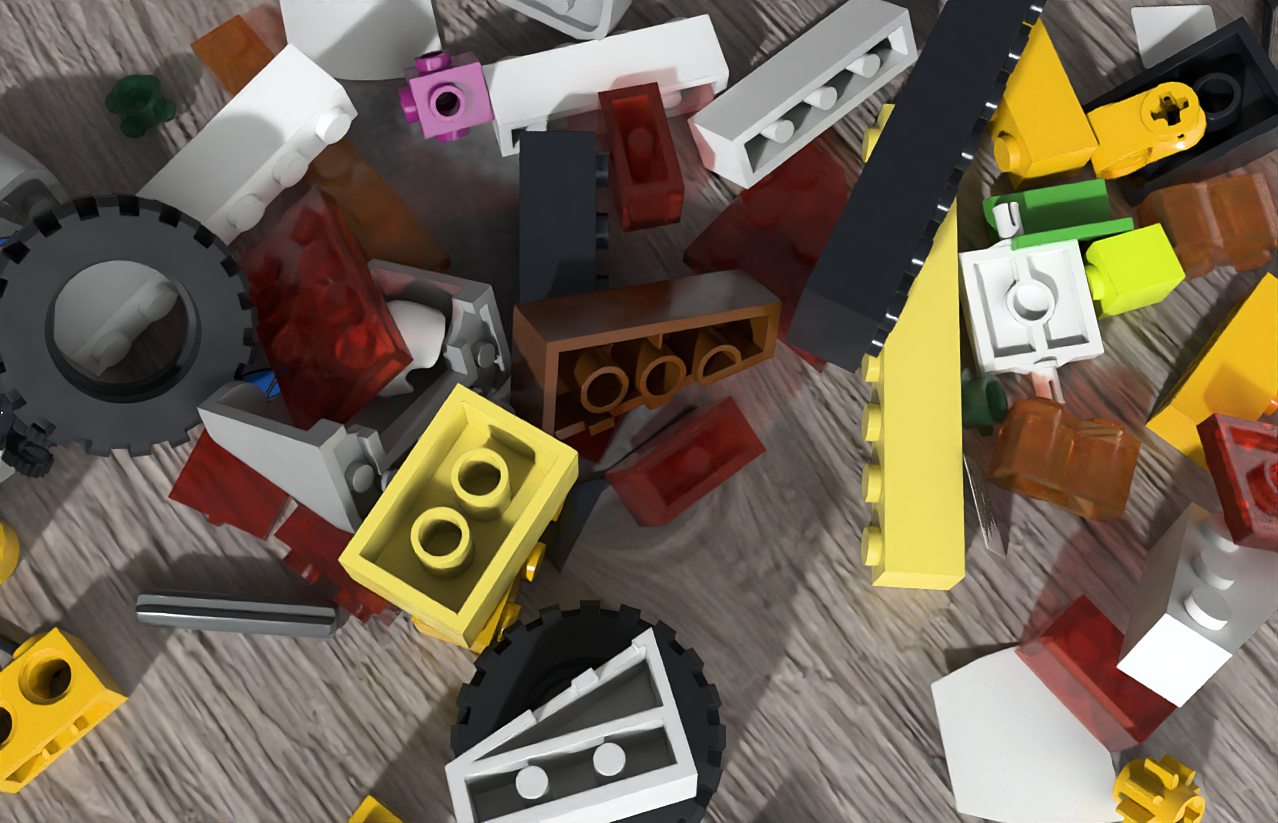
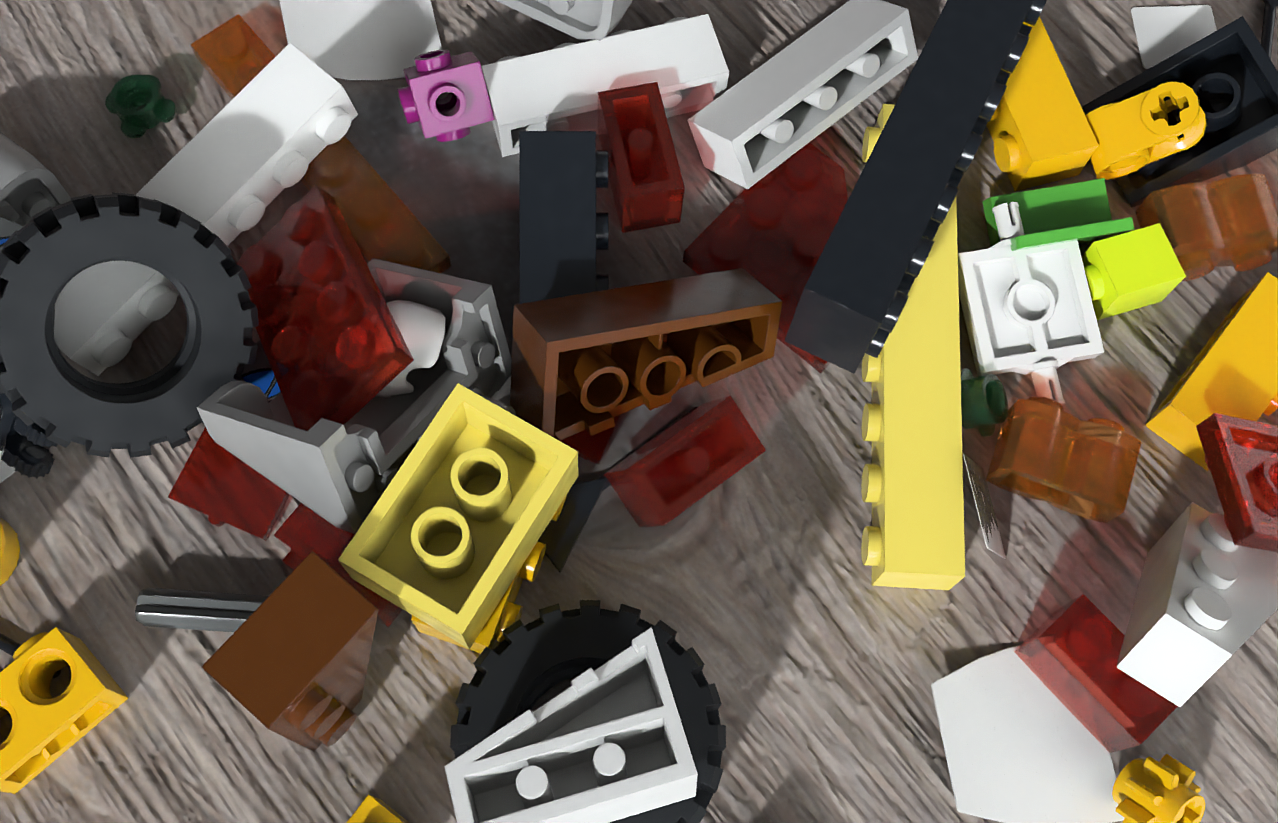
(301, 656): none -> reddish brown wedge

